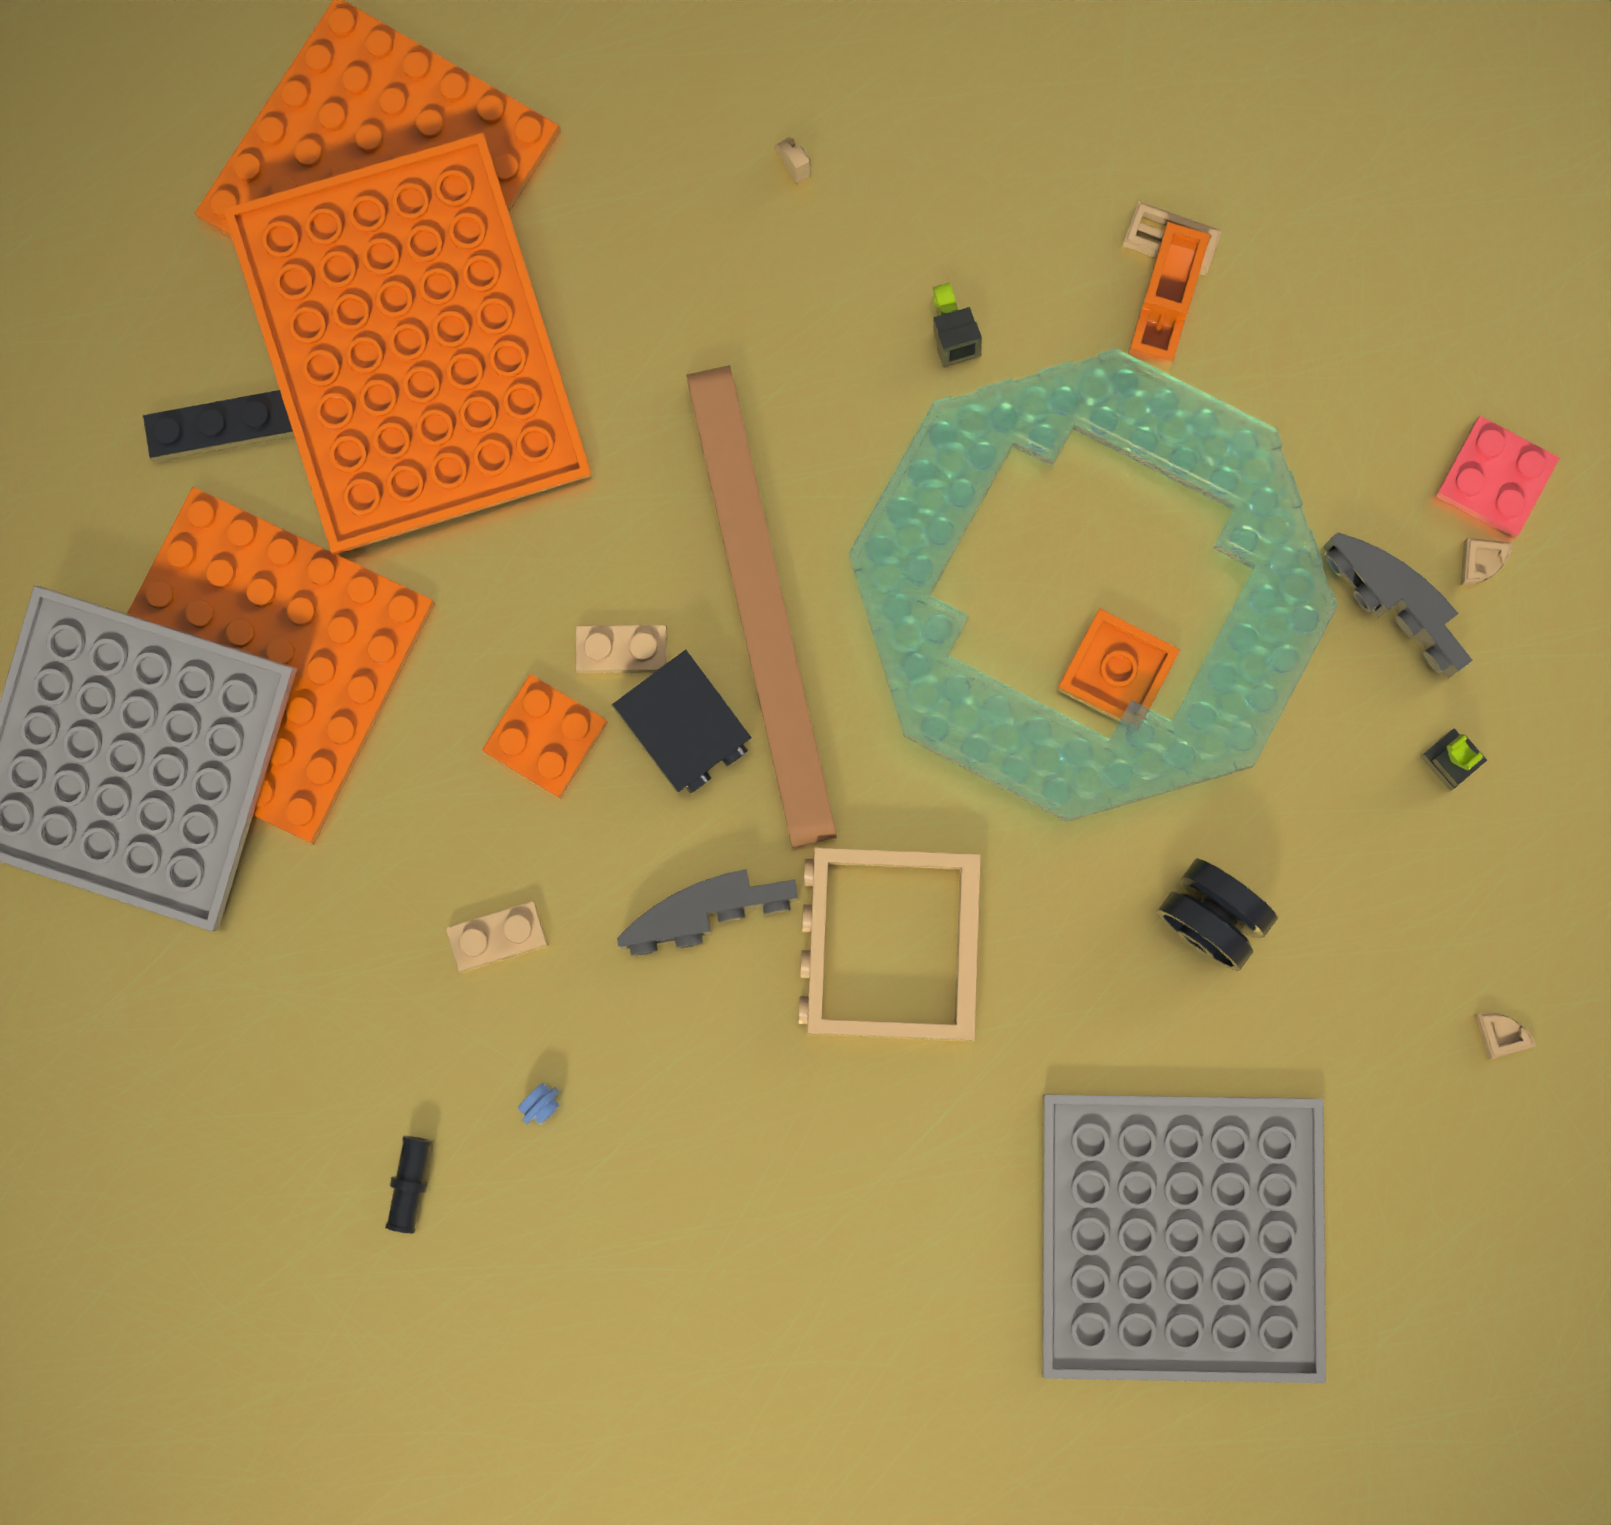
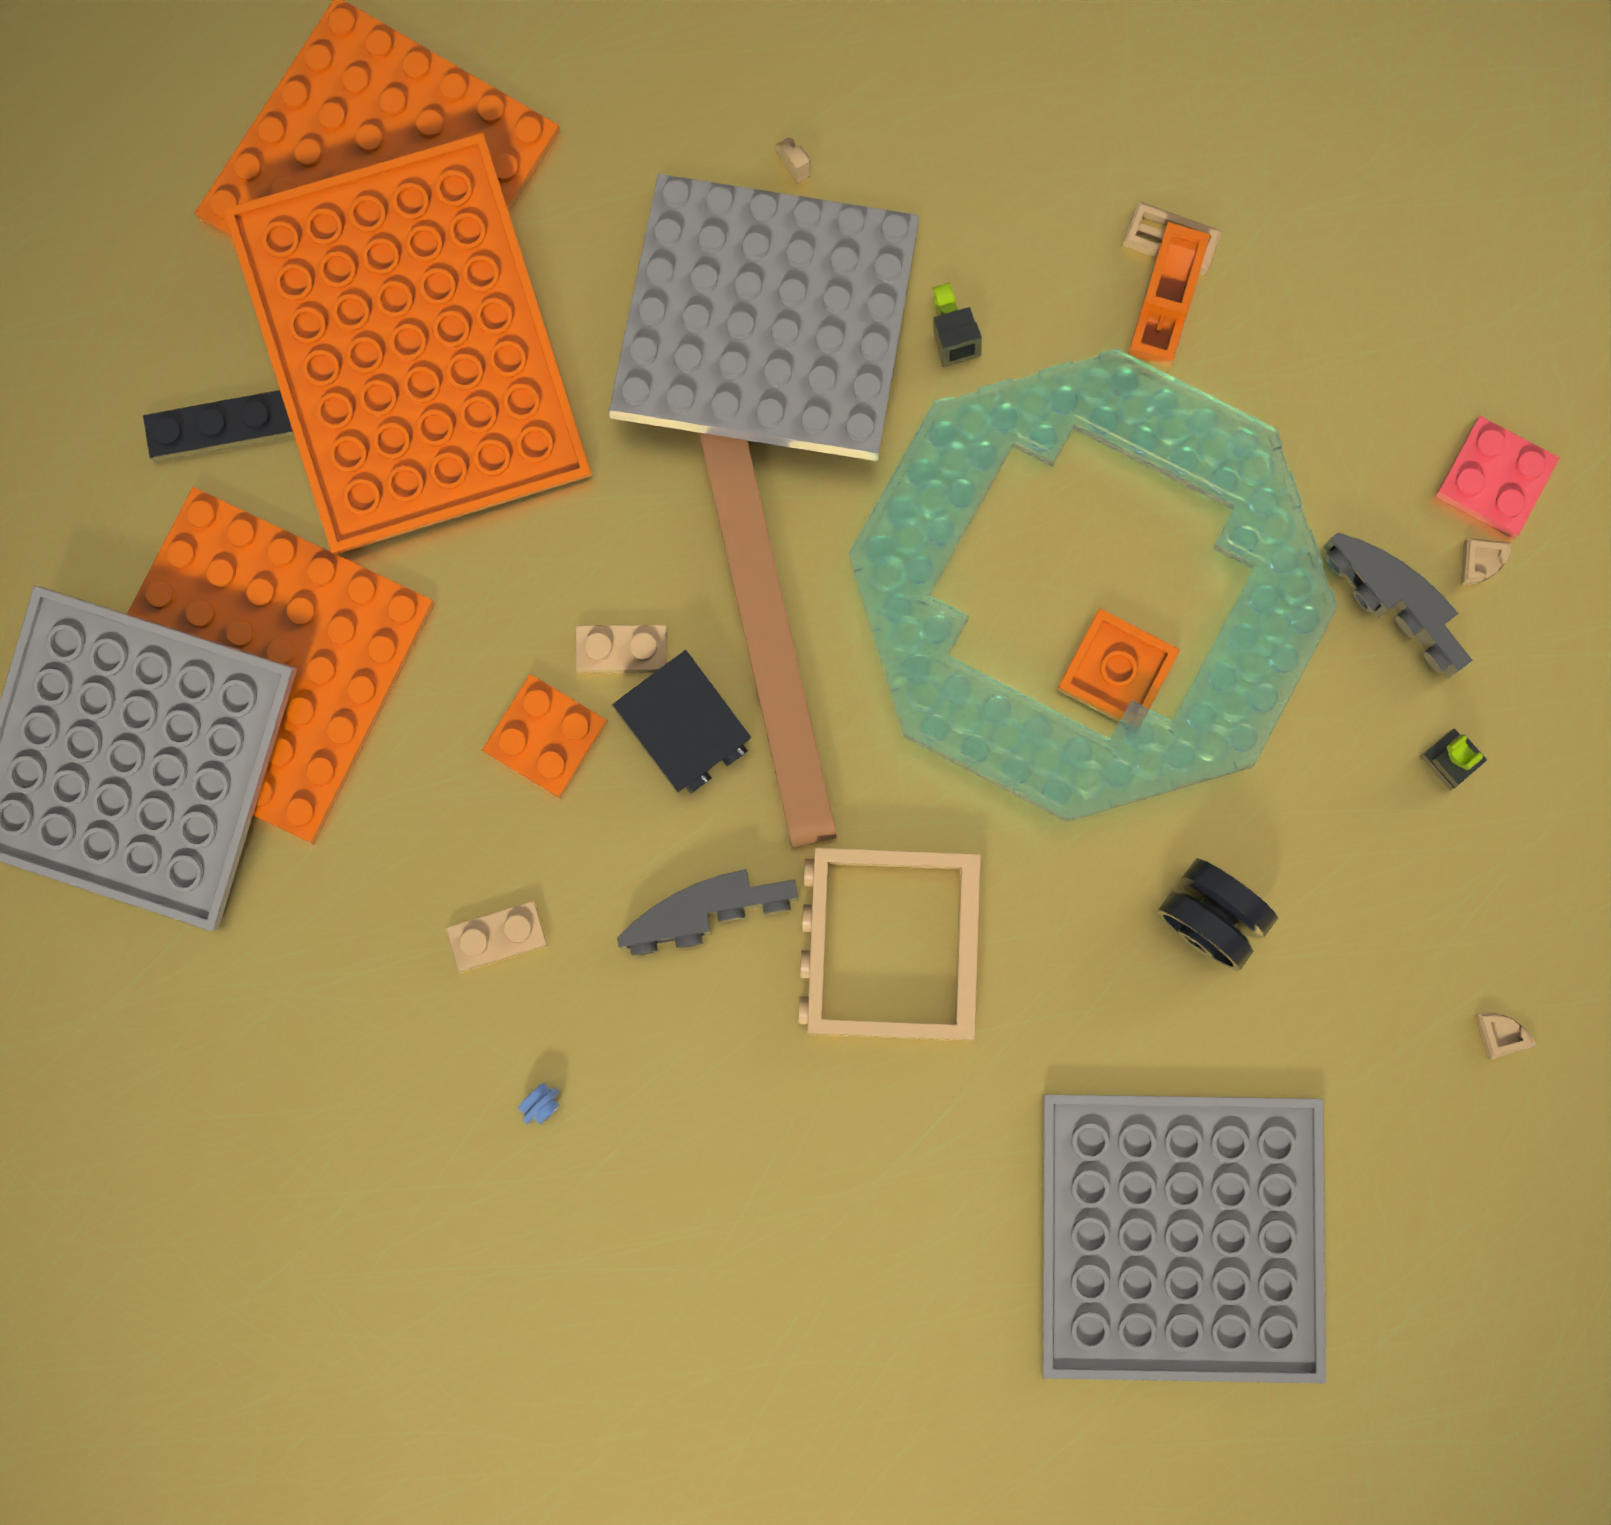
(408, 1184): black pin -> none
(765, 317): none -> light grey plate

